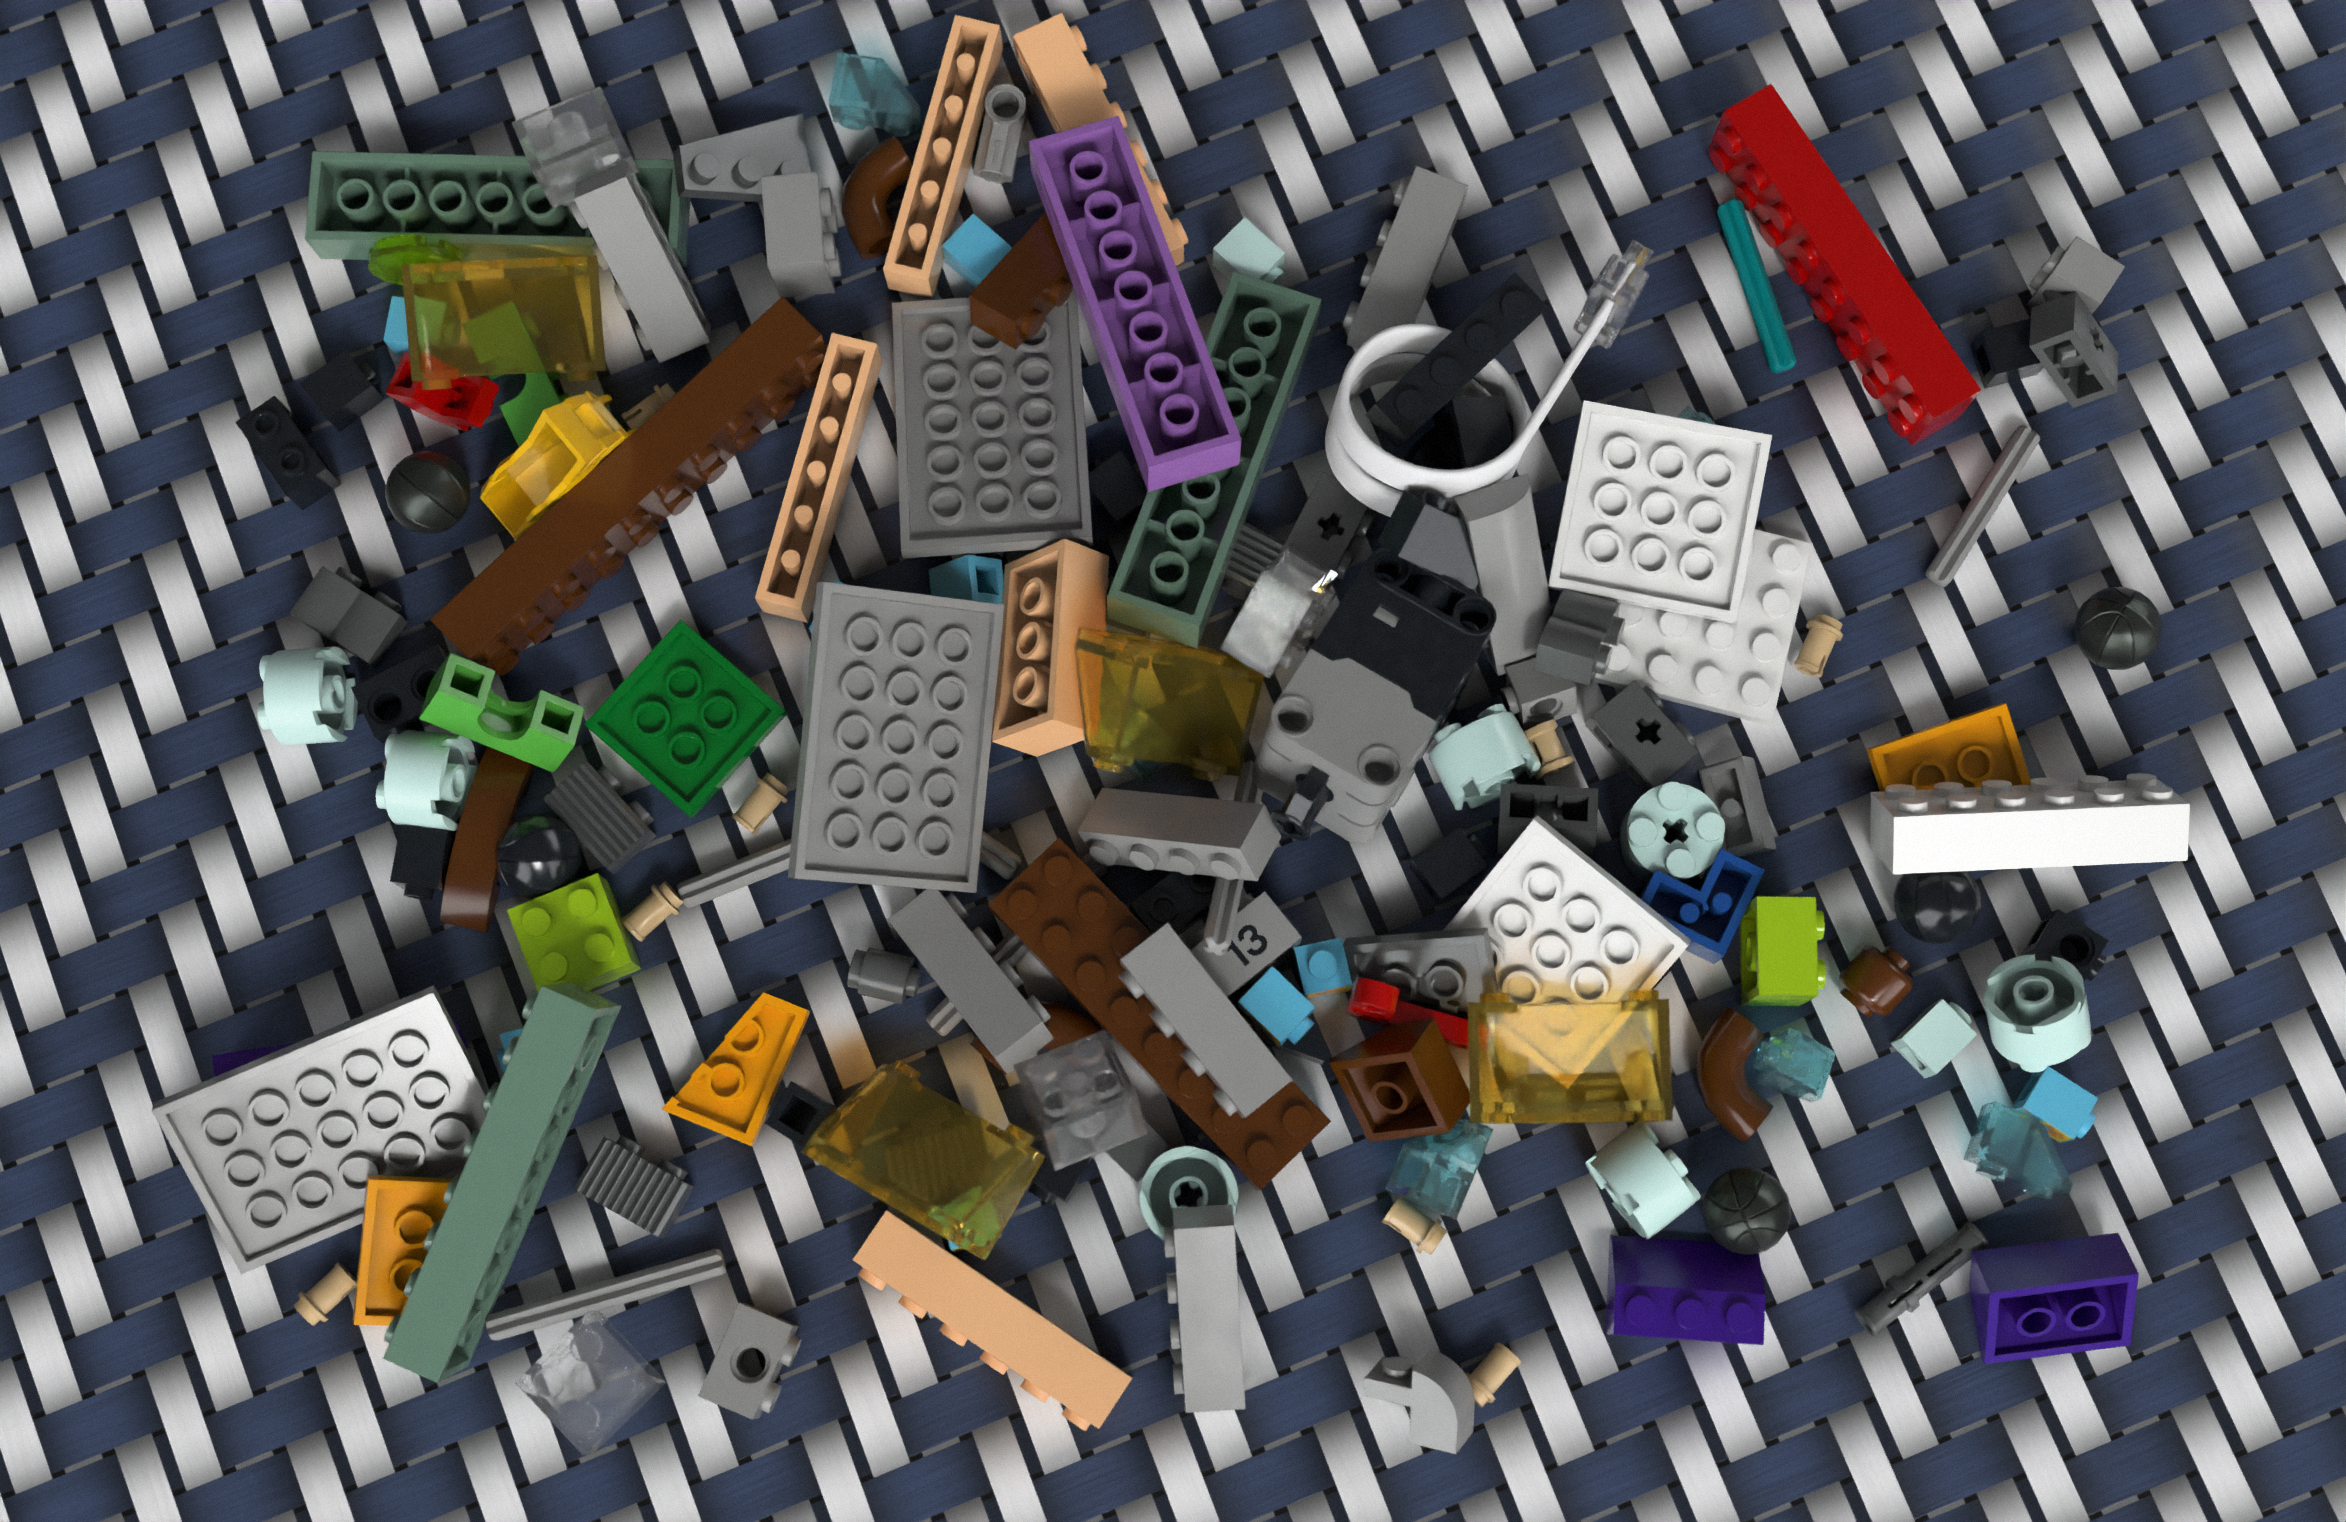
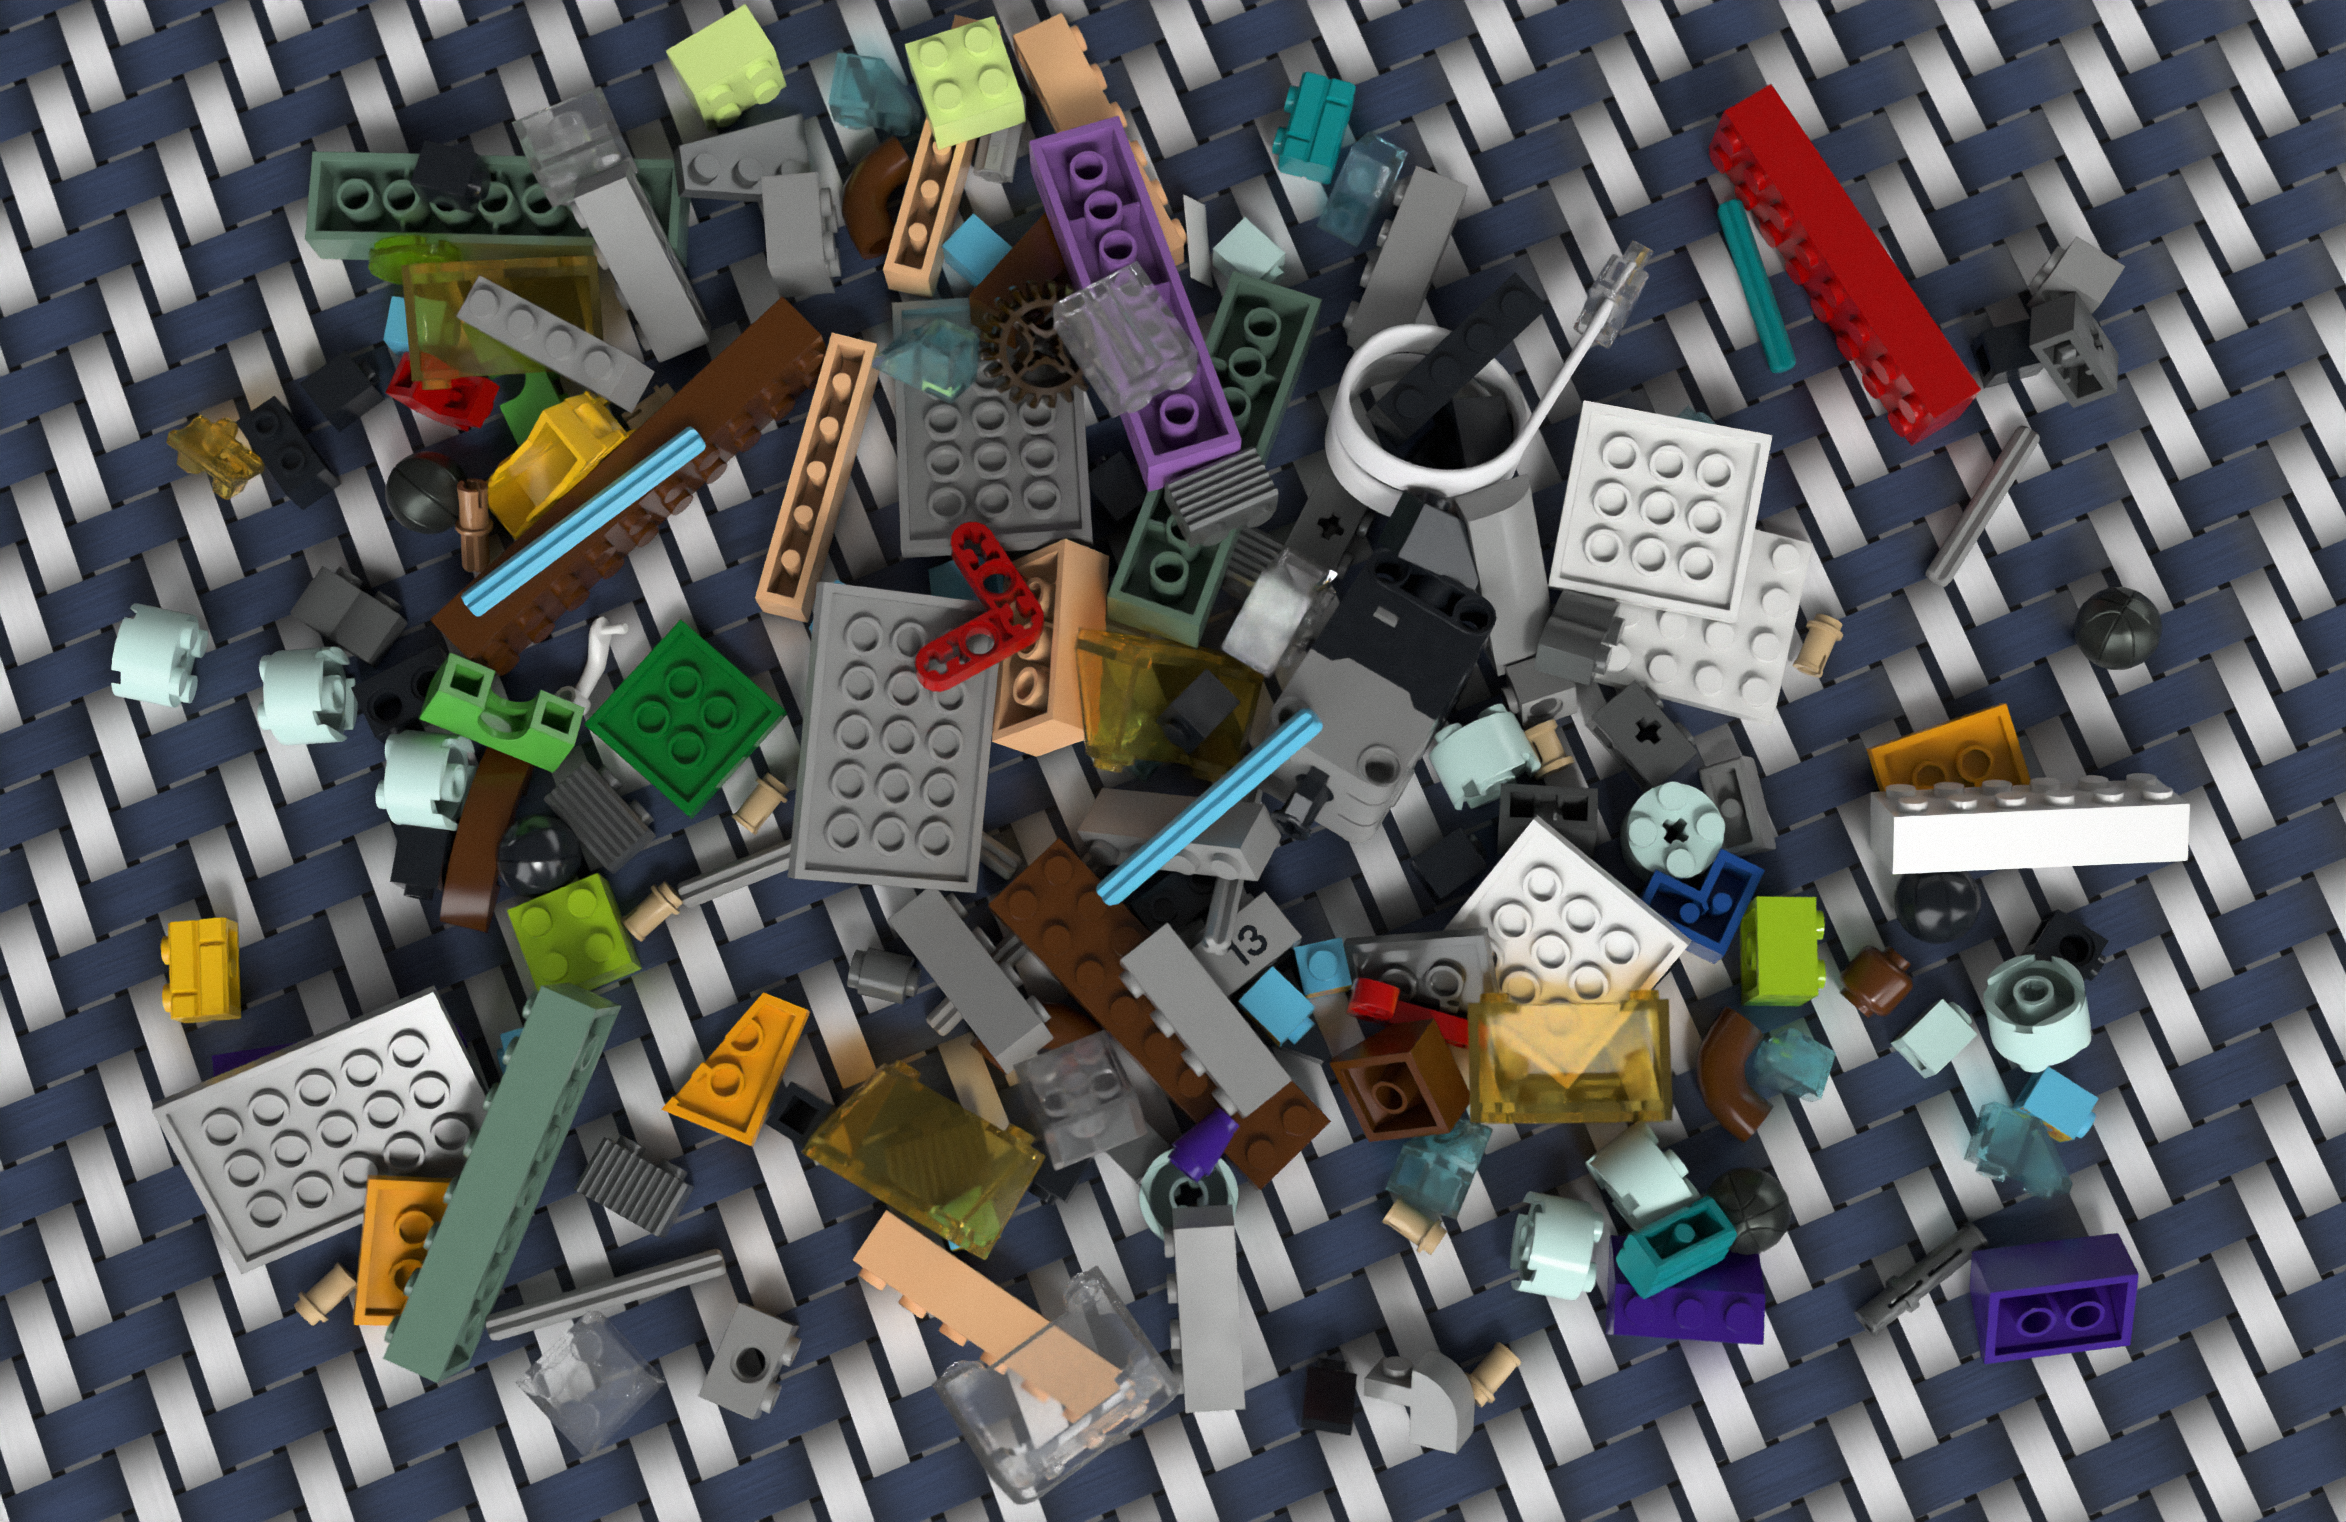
(158, 656): none -> light aqua brick
(202, 970): none -> yellow brick
(215, 450): none -> clear yellow hips
(451, 177): none -> black brick
(474, 524): none -> medium nougat axle
(555, 344): none -> light grey brick
(583, 521): none -> medium azure axle
(598, 650): none -> white piece
(727, 68): none -> yellowish green brick
(933, 358): none -> clear light blue slope
(966, 82): none -> yellowish green brick
(995, 623): none -> red beam
(1025, 357): none -> dark brown gear
(1059, 1392): none -> clear windscreen
(1125, 340): none -> clear brick
(1197, 241): none -> white sticker
(1197, 712): none -> black brick
(1203, 1145): none -> dark purple cone
(1210, 806): none -> medium azure axle
(1222, 498): none -> dark grey brick
(1315, 127): none -> teal brick
(1328, 1397): none -> black slope
(1361, 188): none -> clear light blue slope
(1555, 1246): none -> light aqua brick
(1676, 1247): none -> teal brick

